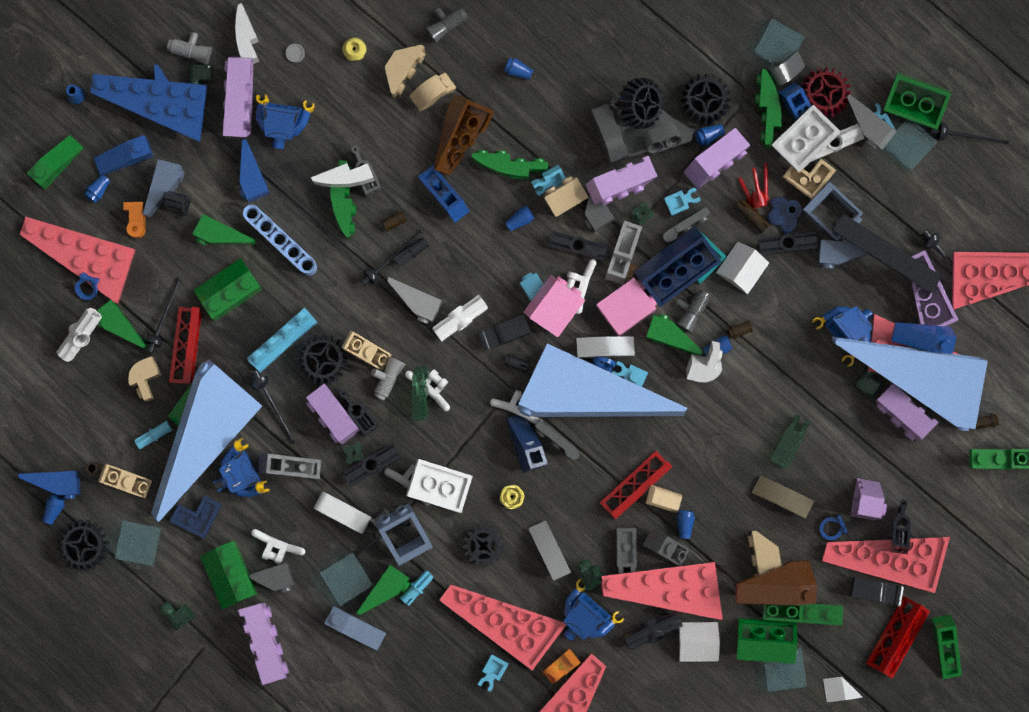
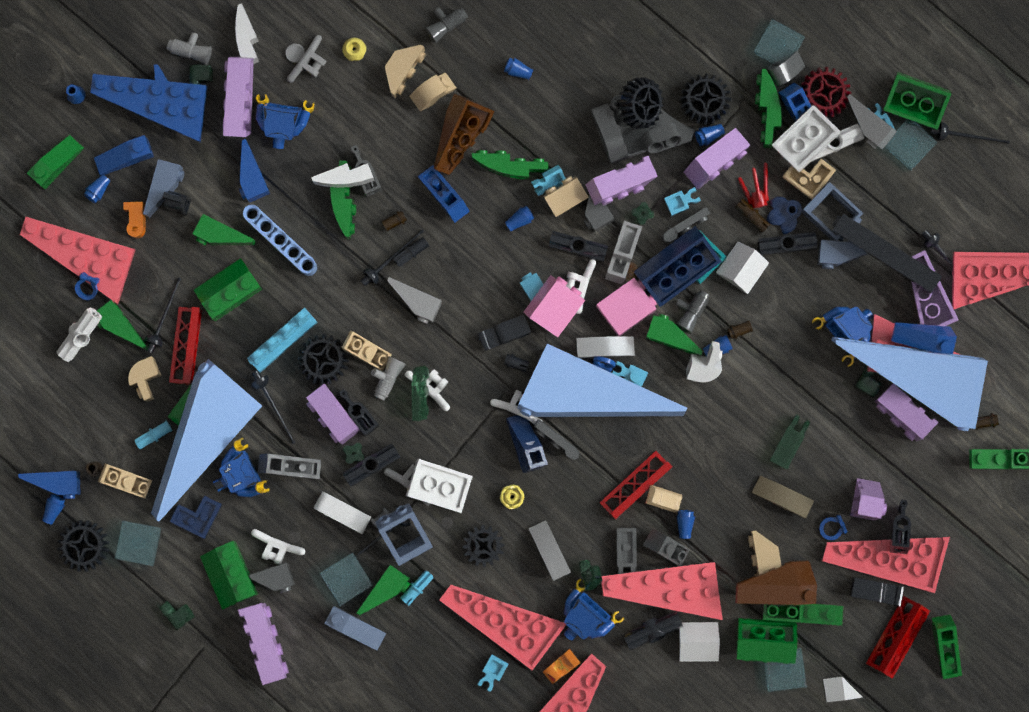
(303, 63): none -> light grey piece
(460, 318): white piece -> none

